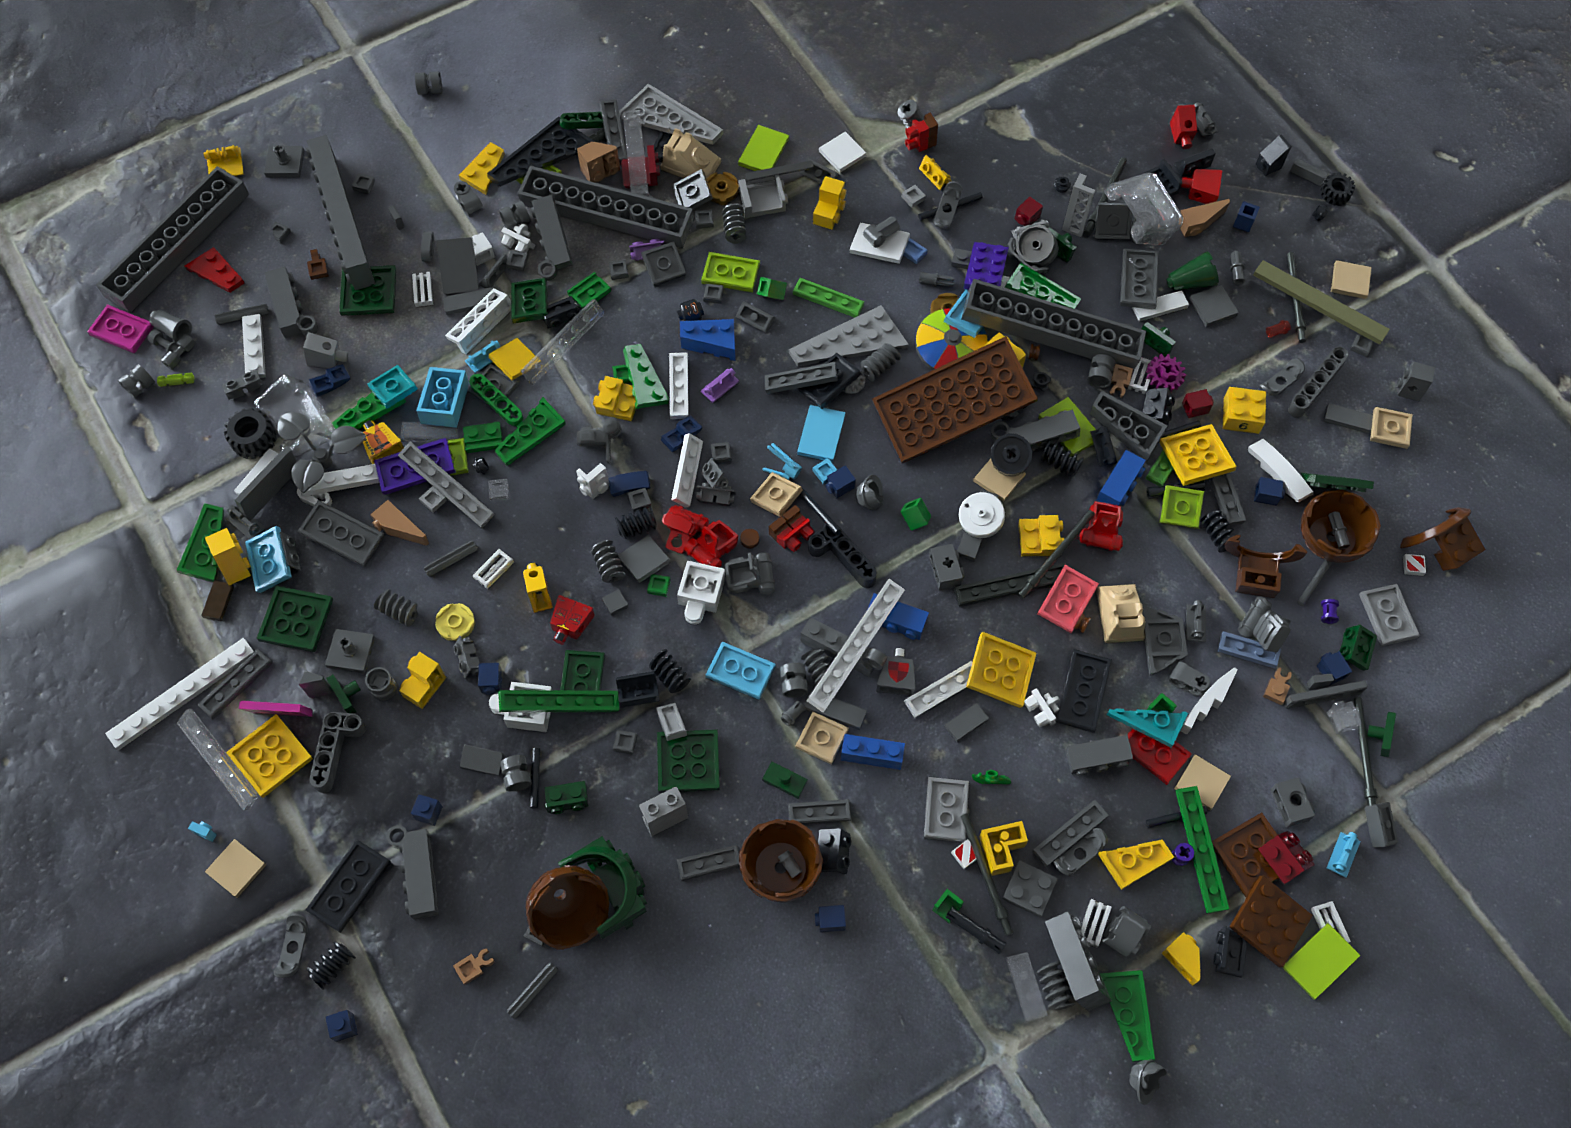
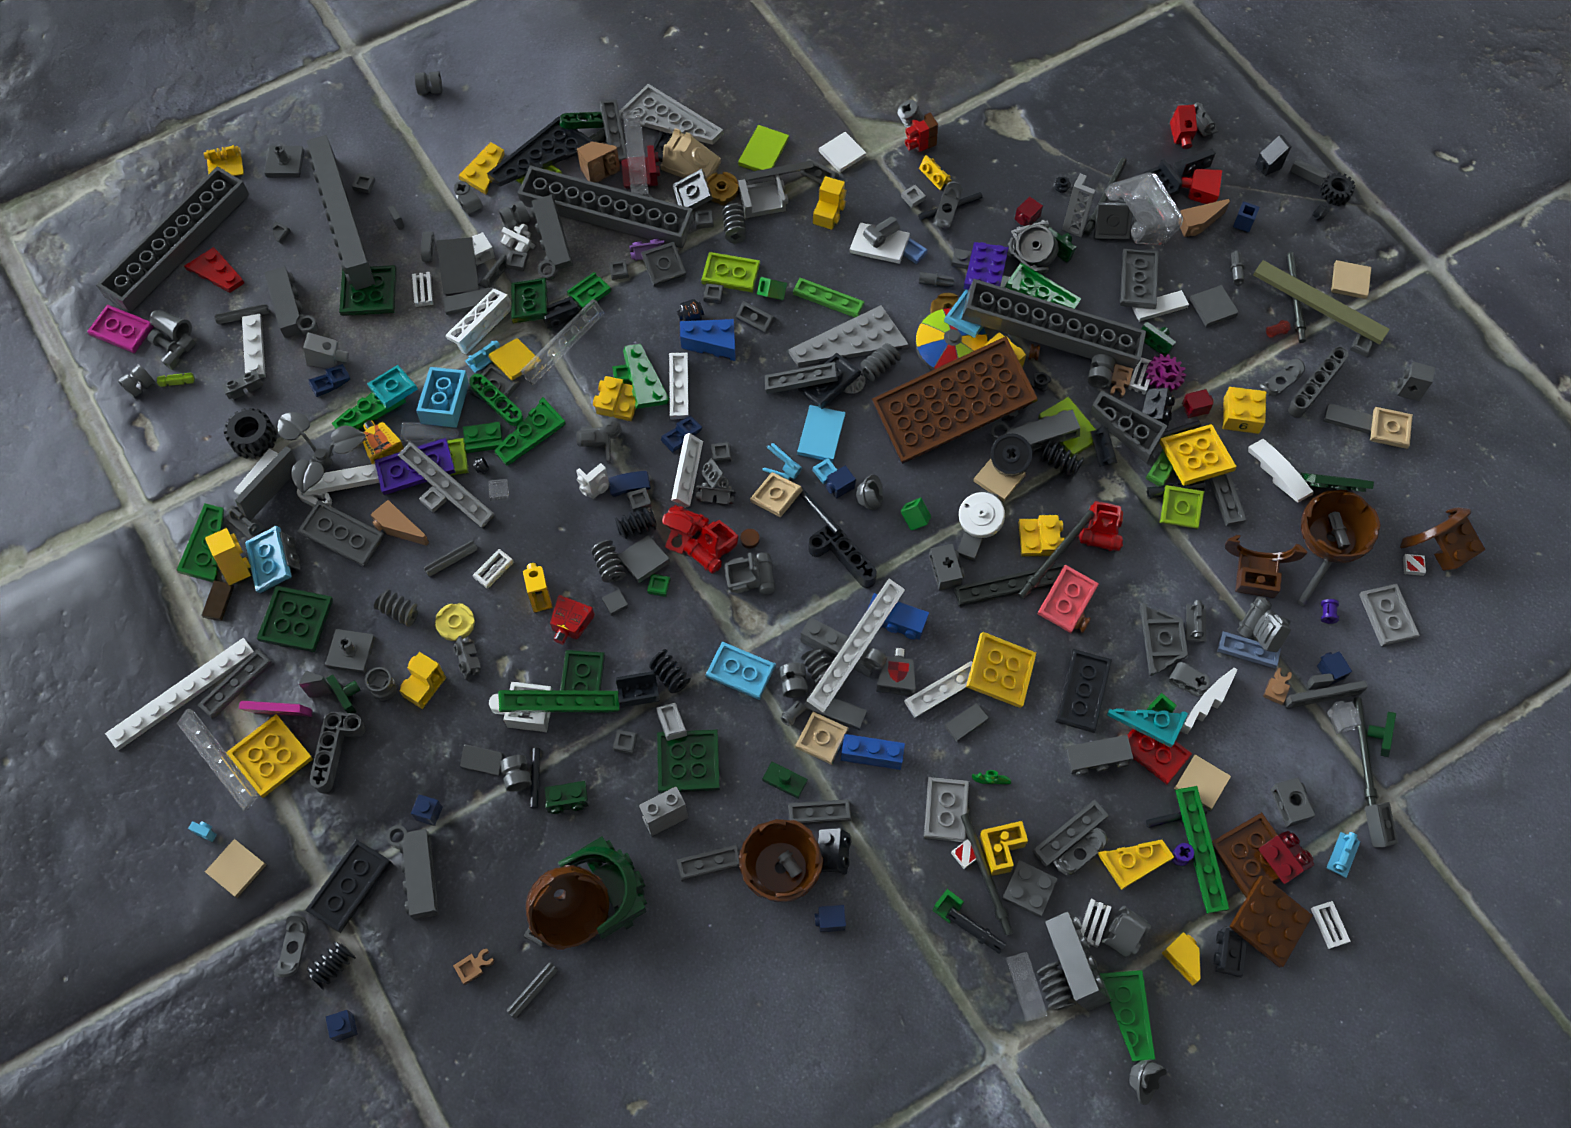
(296, 396): clear windscreen -> none
(317, 267): reddish brown plate -> none
(489, 678): dark blue brick -> none
(700, 590): white brick -> none
(720, 385): medium lavender hinge -> none
(789, 528): red hips -> none
(1046, 715): white hips -> none
(1121, 613): tan piece -> none
(1122, 479): blue brick -> none
(1194, 274): dark green cone -> none
(1217, 529): black piece -> none
(1269, 491): dark blue brick -> none
(1321, 961): lime tile -> none
(1358, 646): dark green bracket -> none

